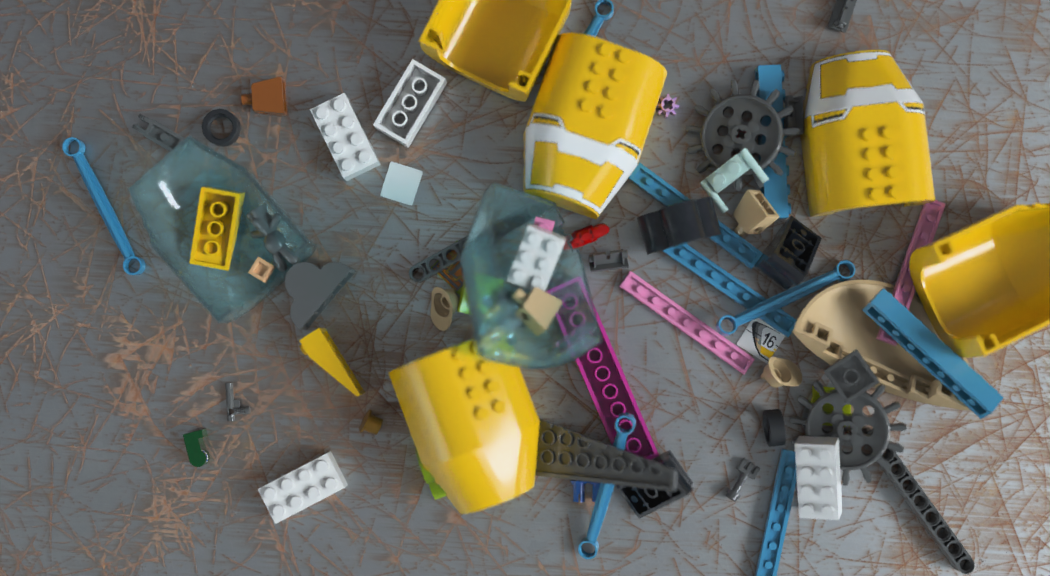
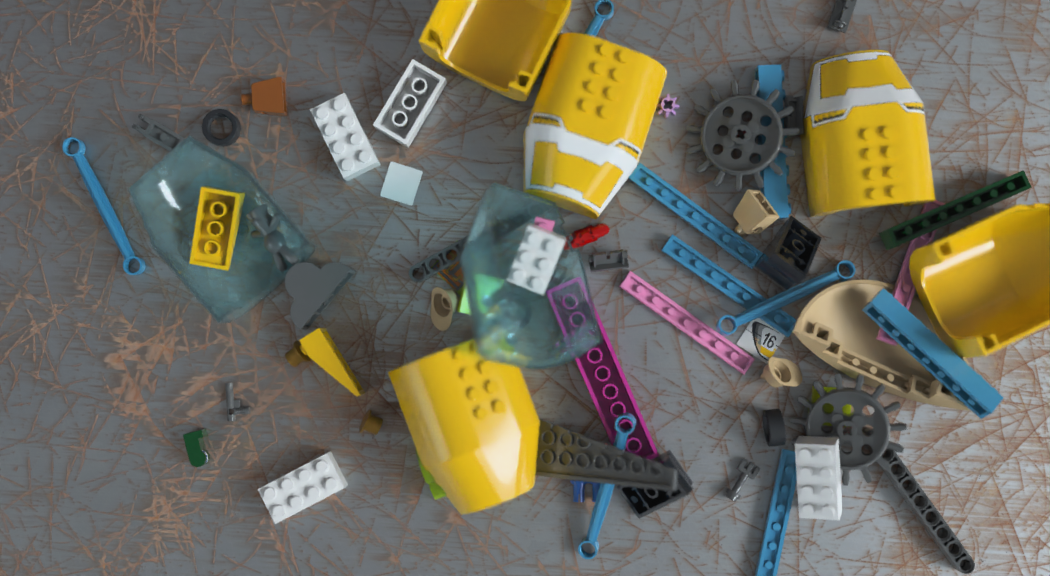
(261, 269): light nougat tile -> none
(296, 356): none -> pearl gold piece
(536, 308): tan torso -> none
(679, 225): black brick -> none
(729, 173): light aqua plate -> none
(851, 376): dark grey tile -> none
(955, 210): none -> dark green brick

